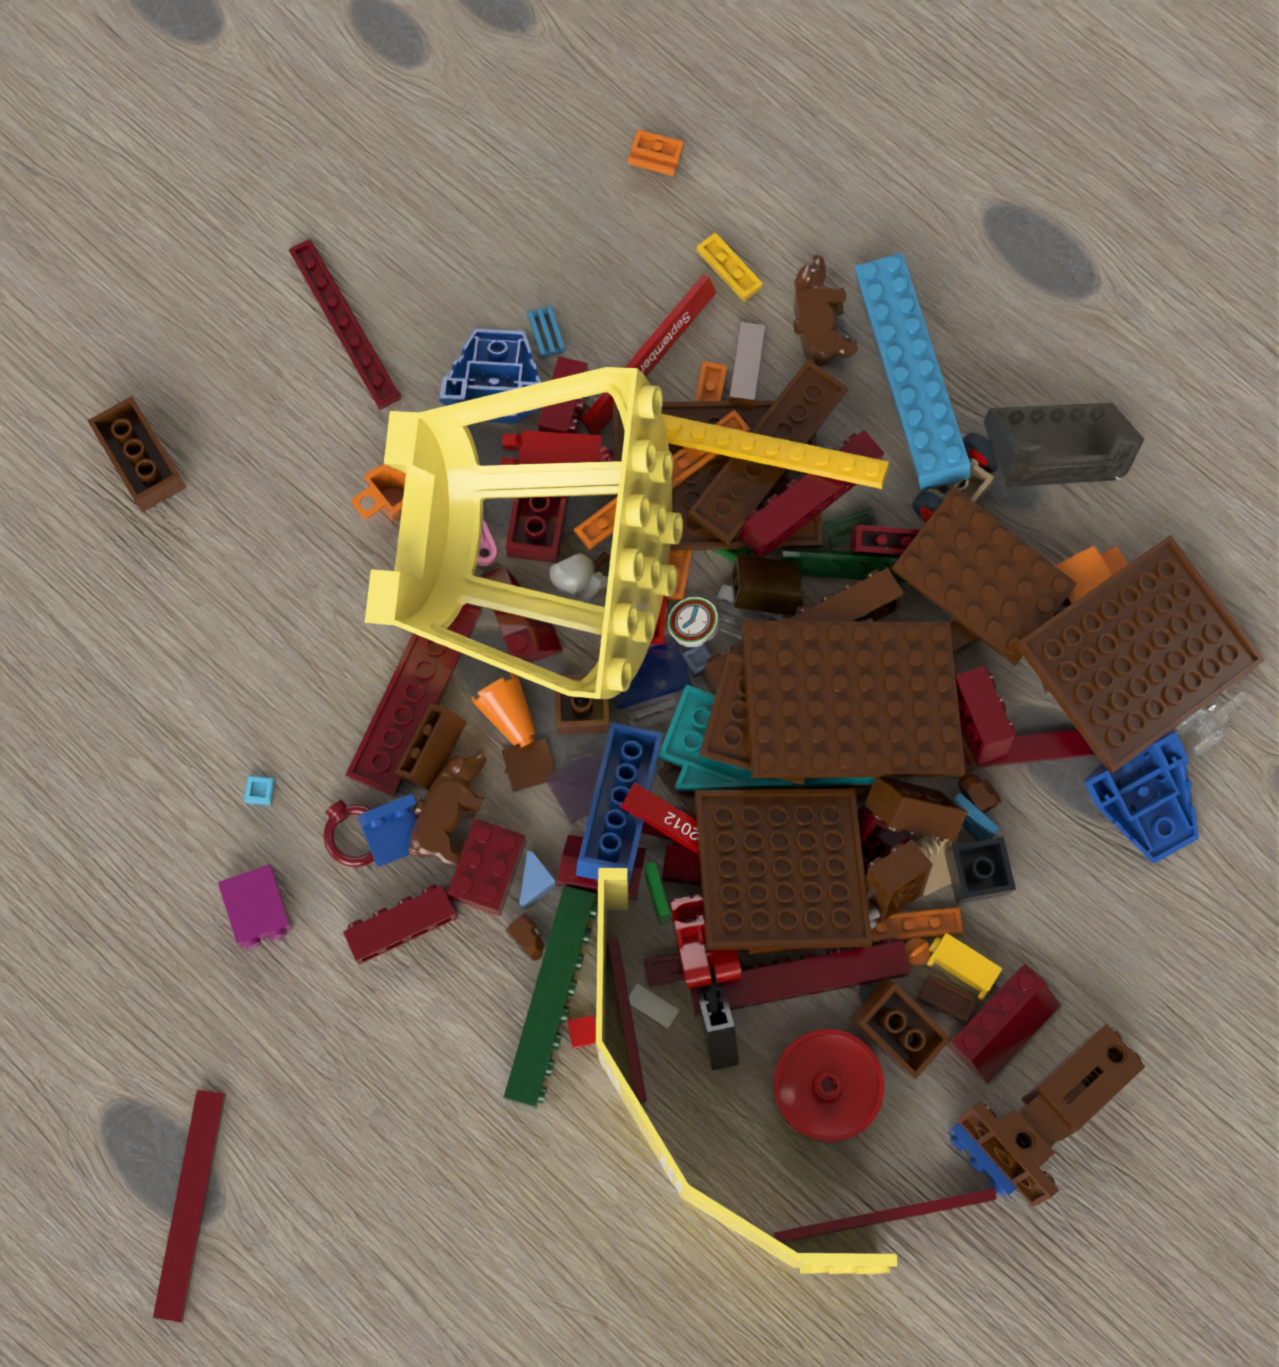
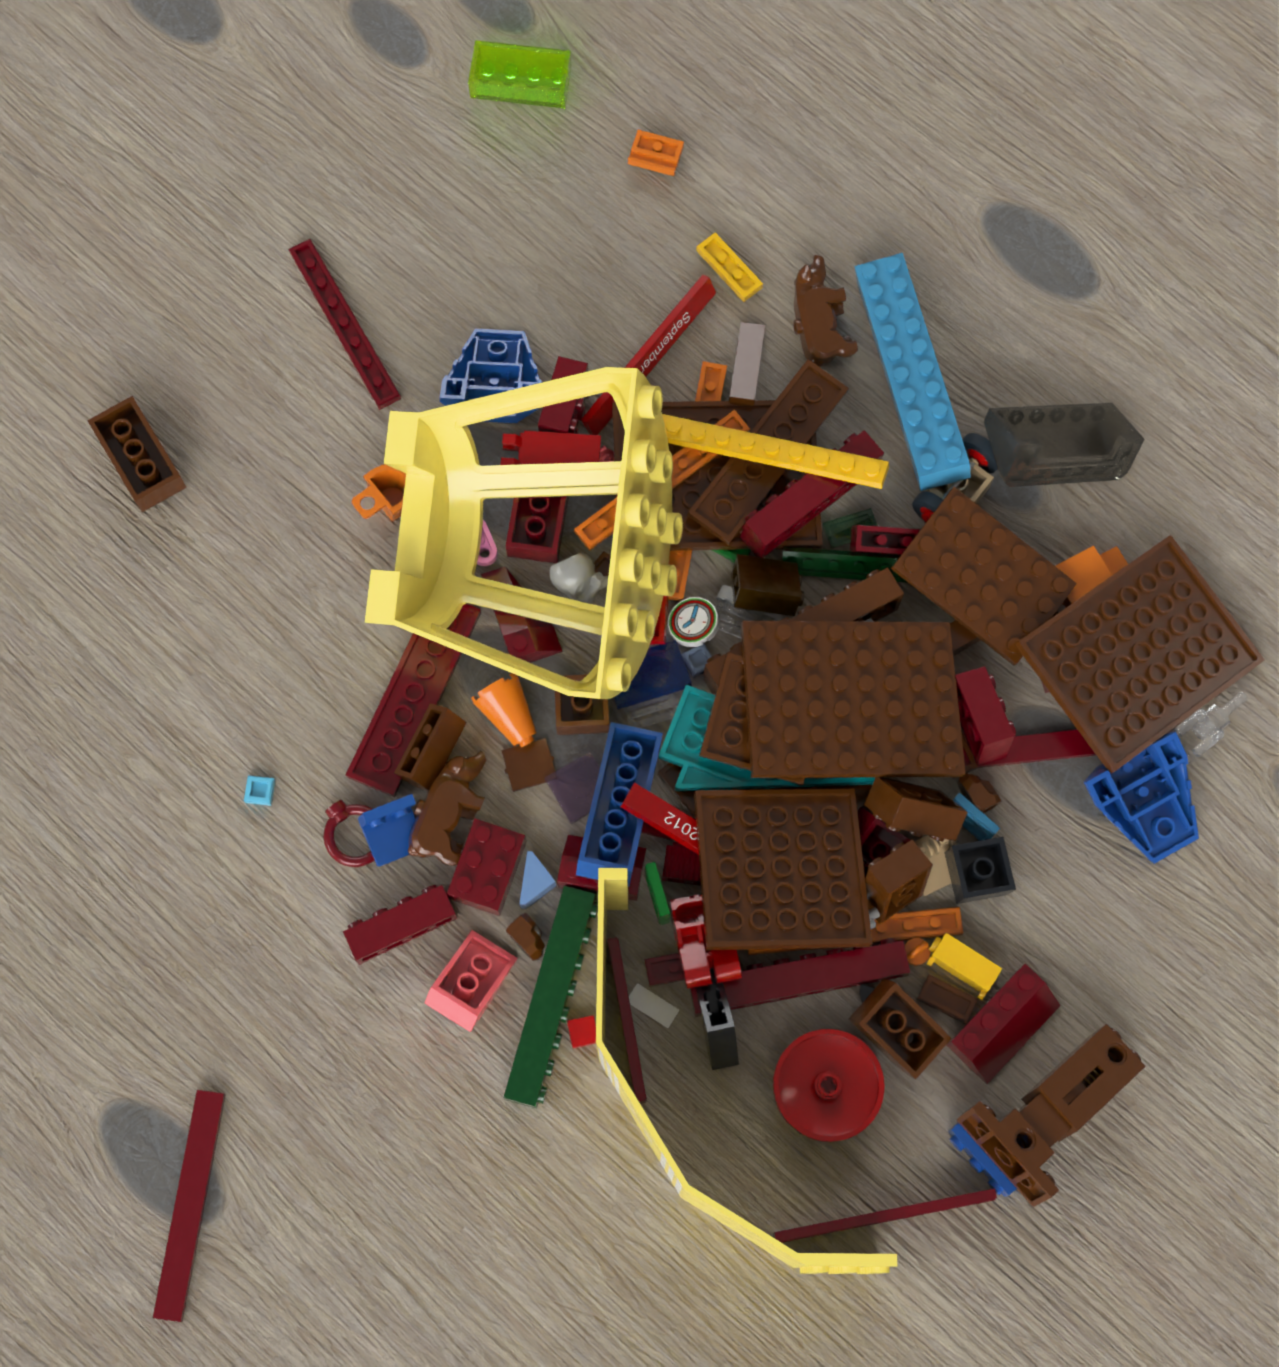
(255, 907): magenta brick -> none
(470, 980): none -> coral slope
(520, 74): none -> clear neon green piece
(540, 314): dark azure tile -> none

